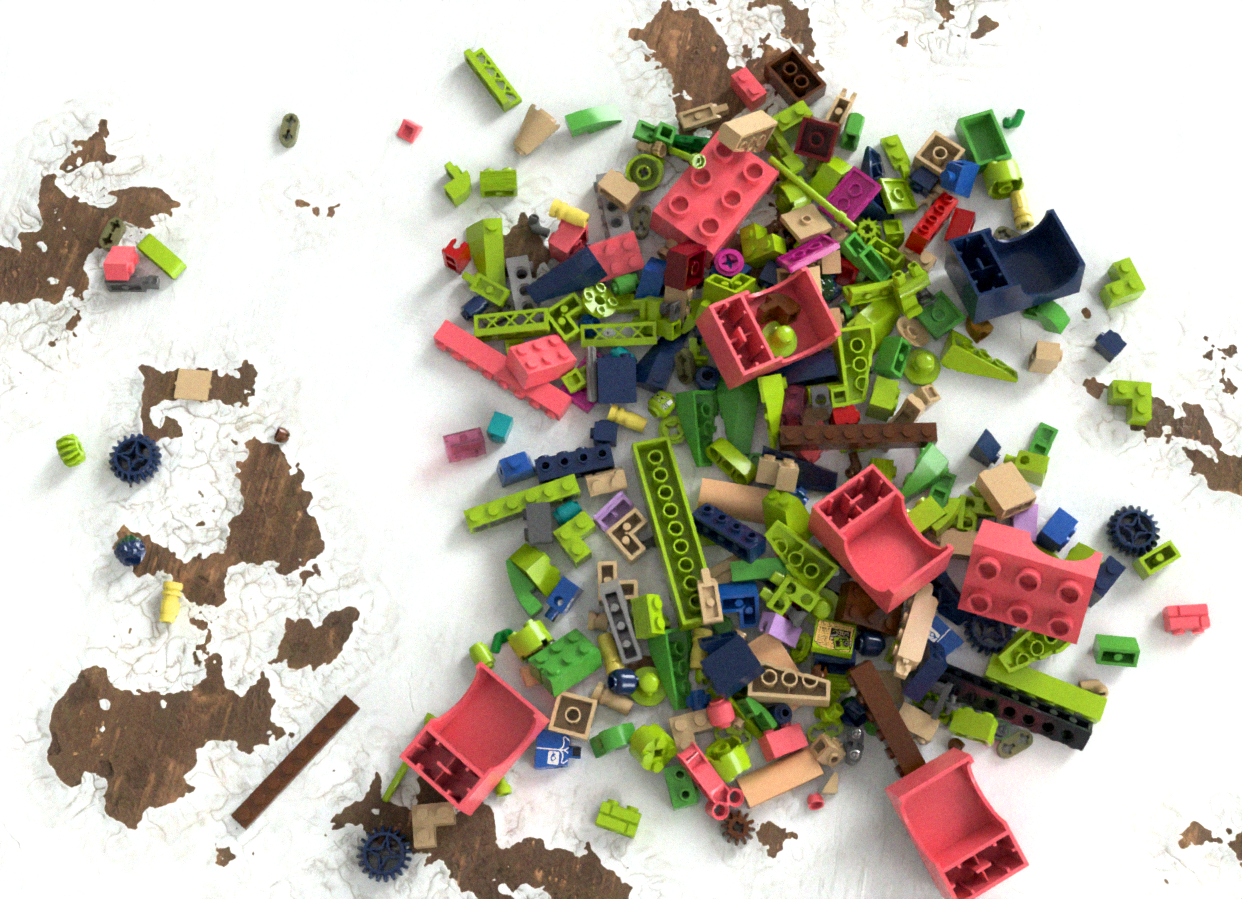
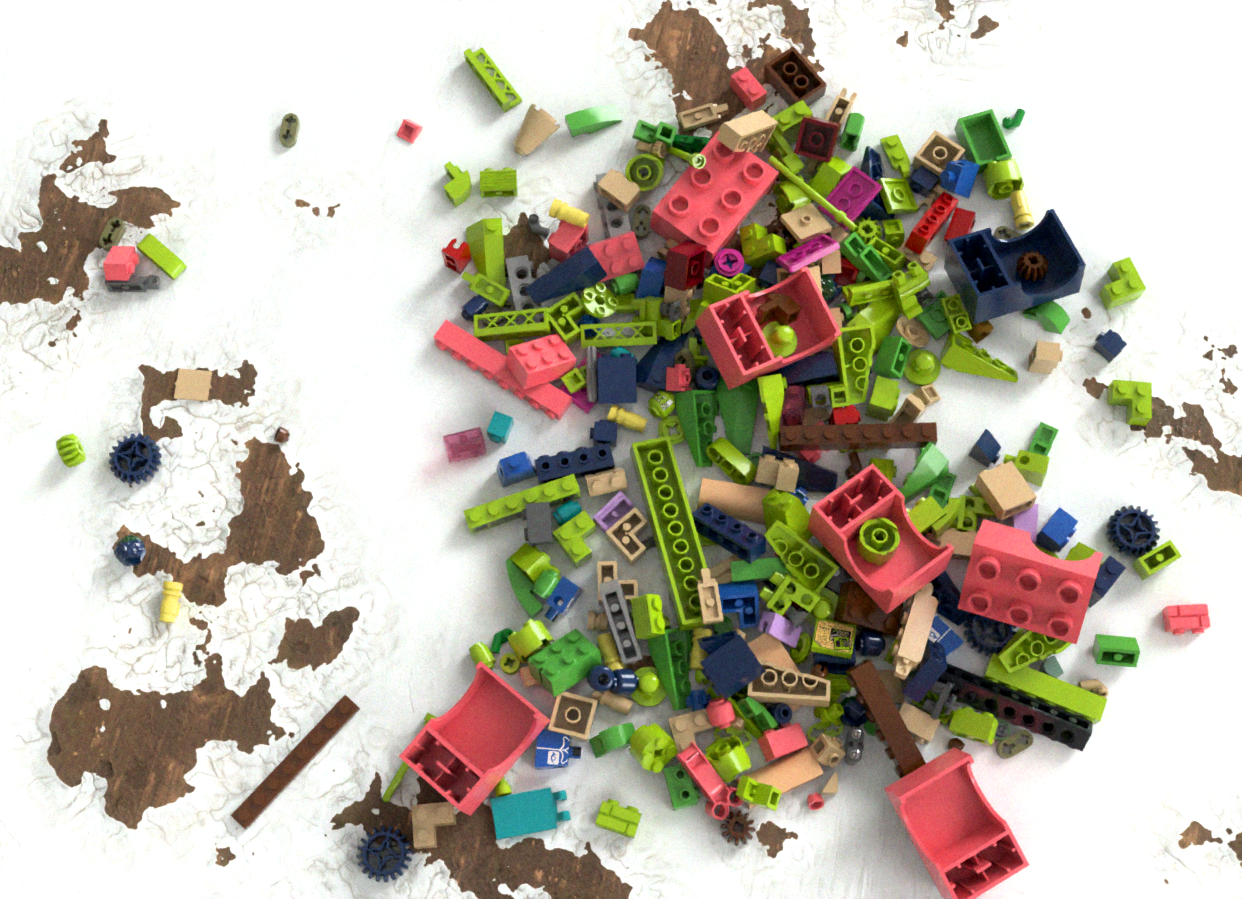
(511, 667): none -> lime wheel
(527, 812): none -> teal tile
(546, 583): none -> bright green brick
(594, 676): none -> dark blue head
(678, 378): none -> coral brick
(758, 793): none -> lime brick
(877, 540): none -> lime brick
(955, 314): none -> lime slope
(1032, 266): none -> reddish brown gear
(1051, 667): none -> sand green brick

